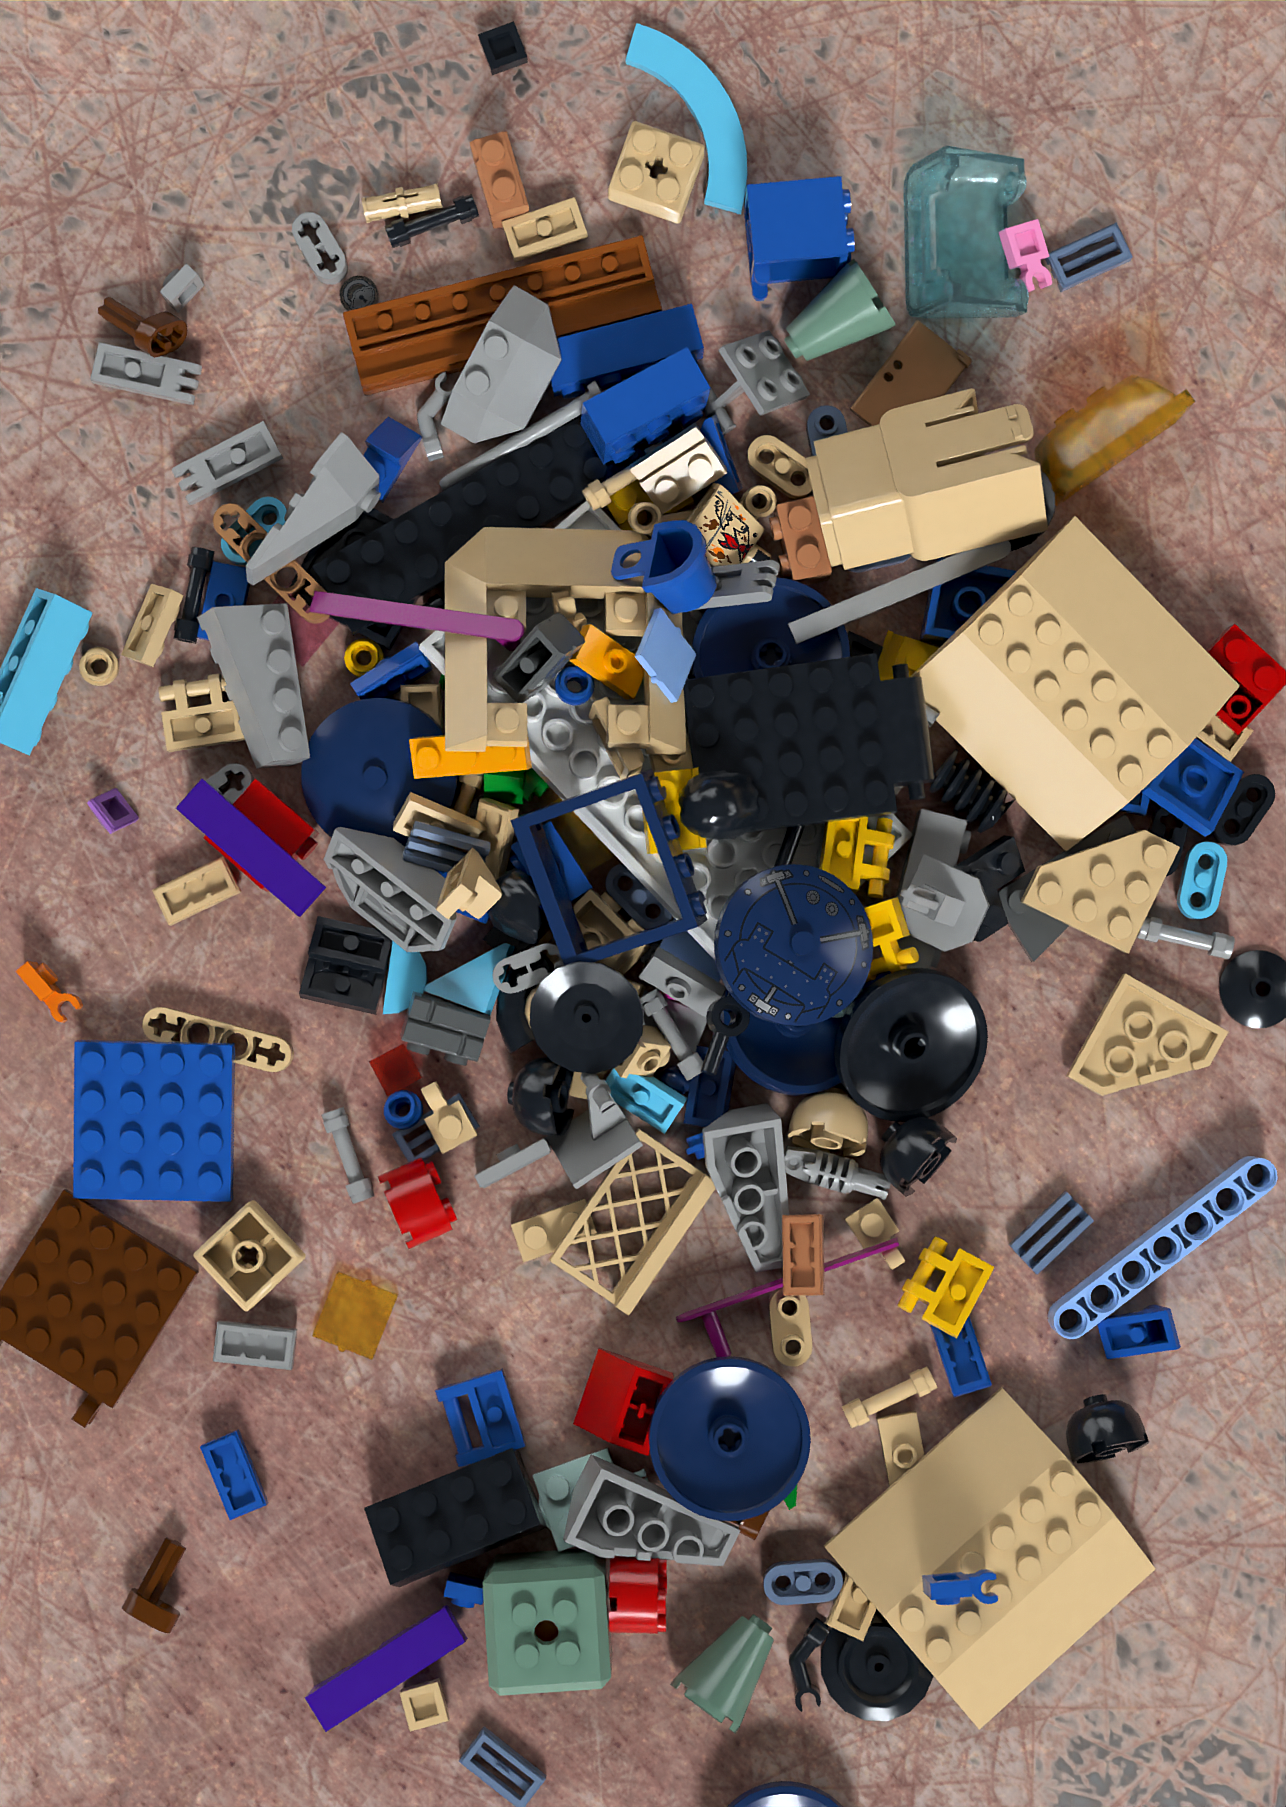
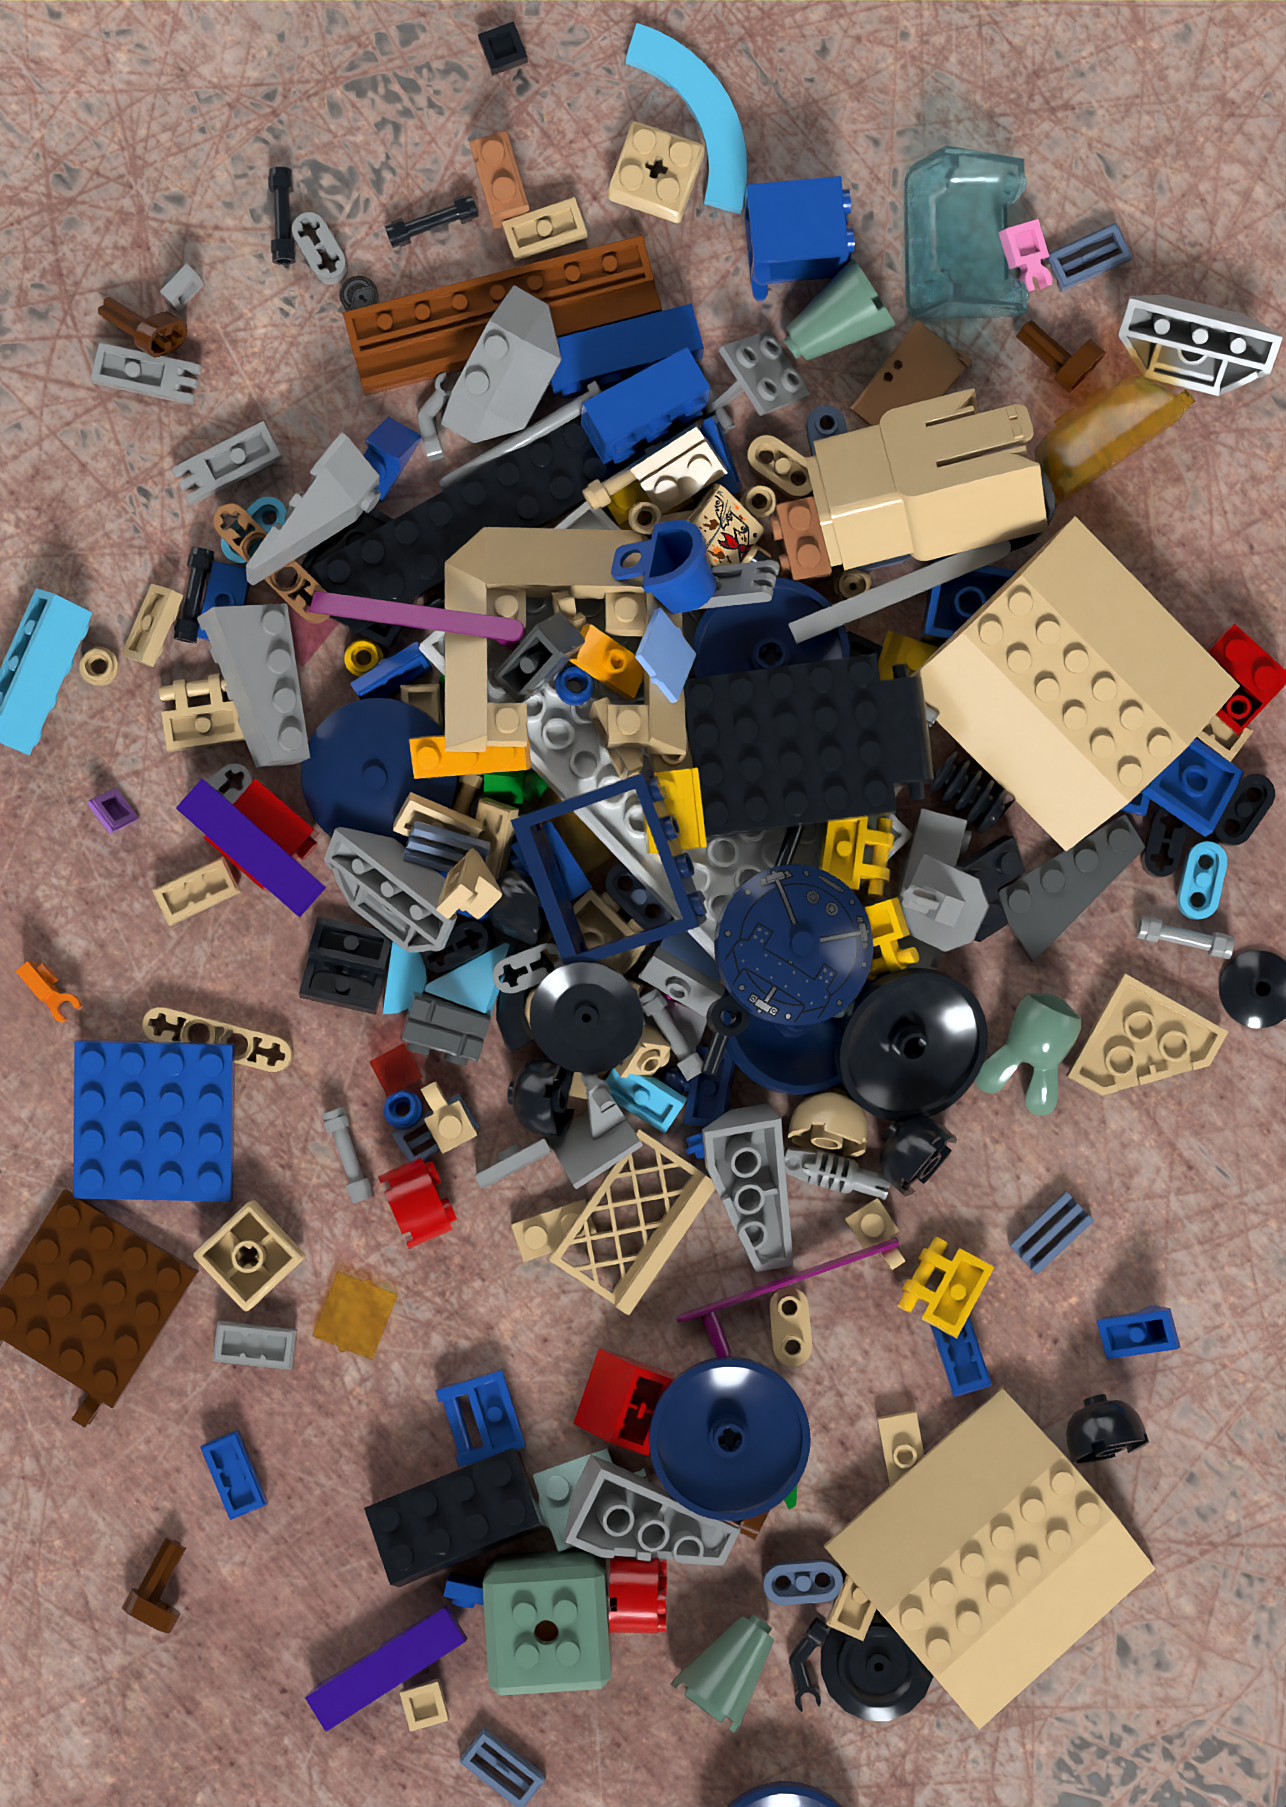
(281, 184): none -> black bar
(401, 203): tan pin -> none
(461, 954): none -> black beam
(719, 805): black hair -> none
(803, 1255): nougat plate -> none
(853, 576): none -> tan plate
(919, 1382): tan bar -> none
(950, 1587): blue plate -> none
(1038, 1035): none -> sand green piece
(1069, 369): none -> reddish brown piece
(1104, 887): tan plate -> none
(1180, 1245): light blue beam -> none
(1196, 343): none -> light grey wedge

